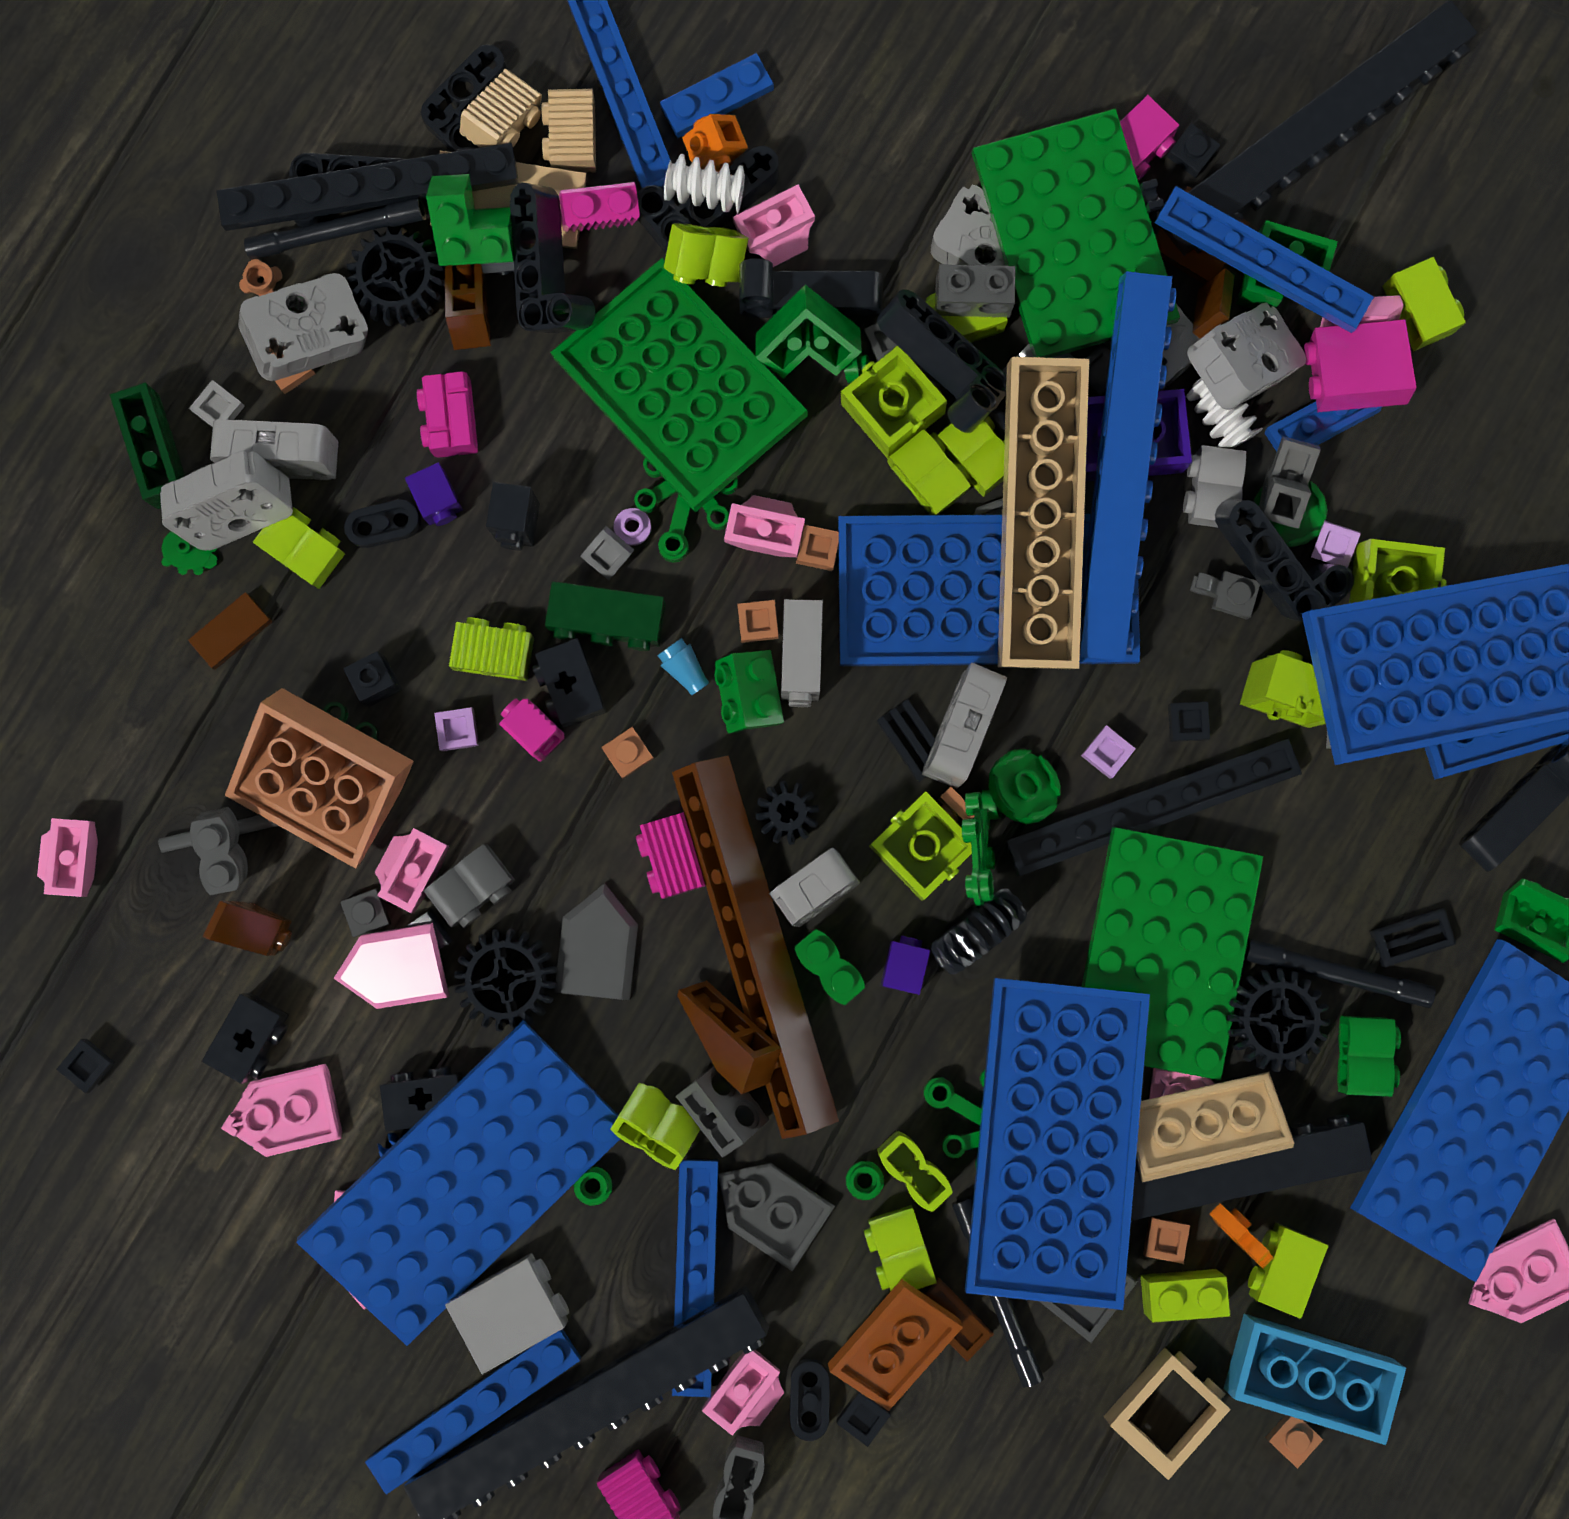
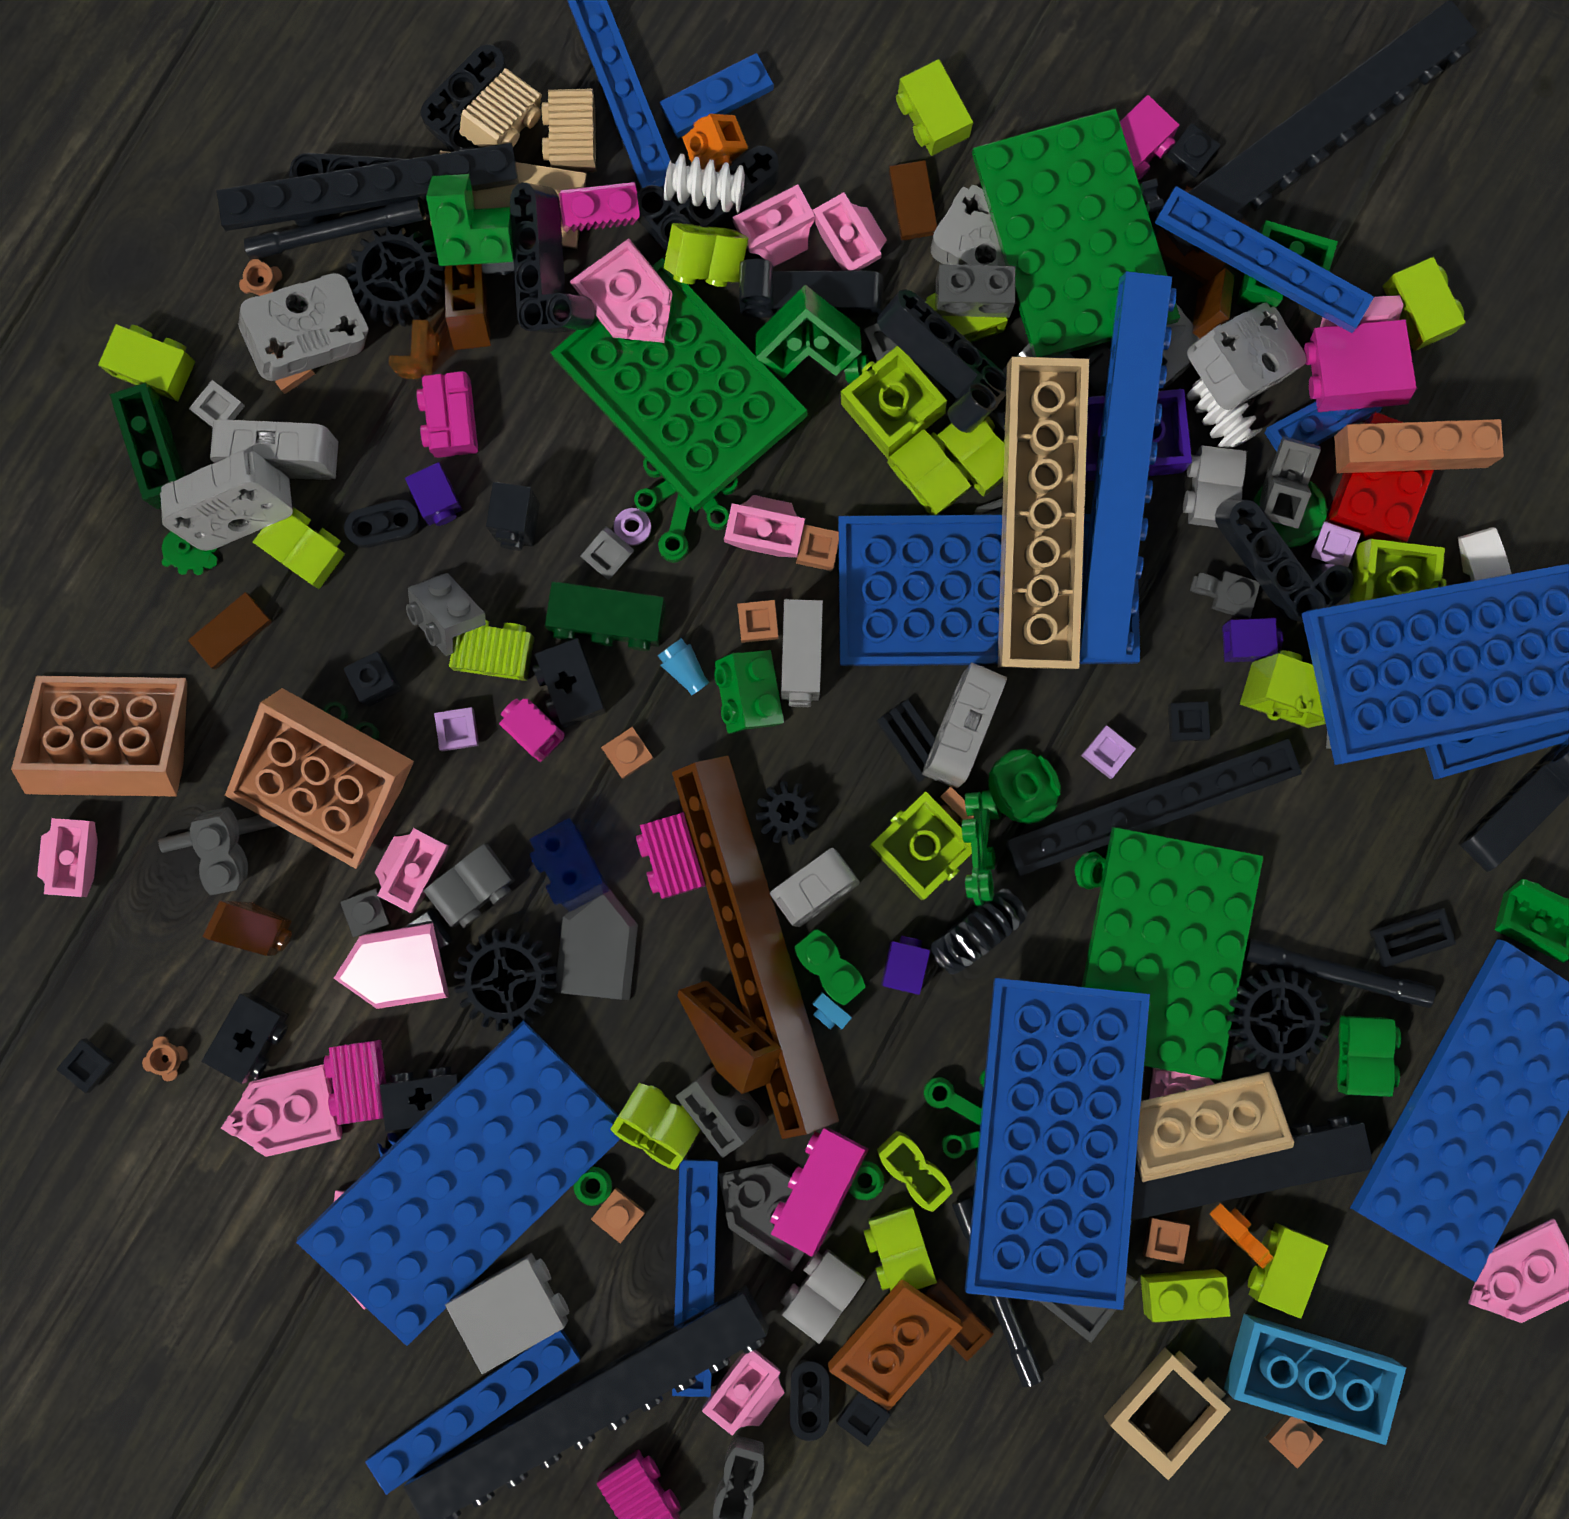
(103, 736): none -> nougat slope
(141, 359): none -> lime brick
(154, 1063): none -> nougat plate
(356, 1079): none -> dark pink brick
(423, 348): none -> clear orange bracket
(443, 611): none -> dark grey bracket
(568, 865): none -> clear blue brick
(618, 1215): none -> nougat plate
(627, 294): none -> bright pink tile
(817, 1190): none -> dark pink brick
(821, 1295): none -> light grey brick
(829, 1012): none -> dark azure plate
(849, 233): none -> bright pink slope
(913, 200): none -> reddish brown tile
(934, 108): none -> lime brick
(1090, 870): none -> green plate
(1251, 639): none -> dark purple brick
(1380, 502): none -> red brick
(1418, 446): none -> nougat brick
(1483, 555): none -> white slope

